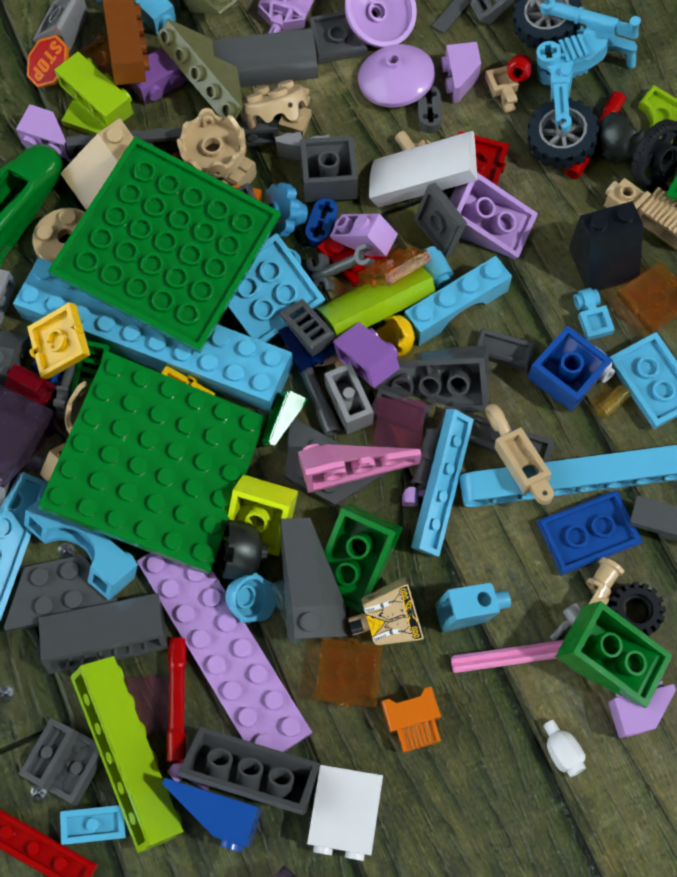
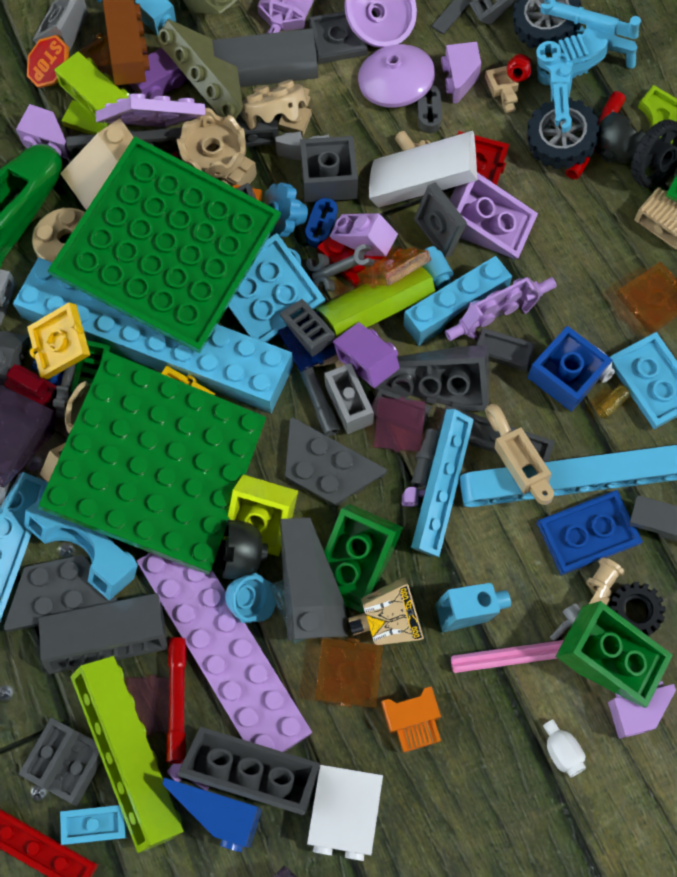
(150, 112): none -> lavender plate
(283, 413): slope -> none
(340, 464): bright pink wedge -> none
(399, 333): yellow hair -> none
(522, 294): none -> lavender plate
(593, 320): medium azure plate -> none
(608, 246): black slope -> none
(625, 192): tan brick -> none

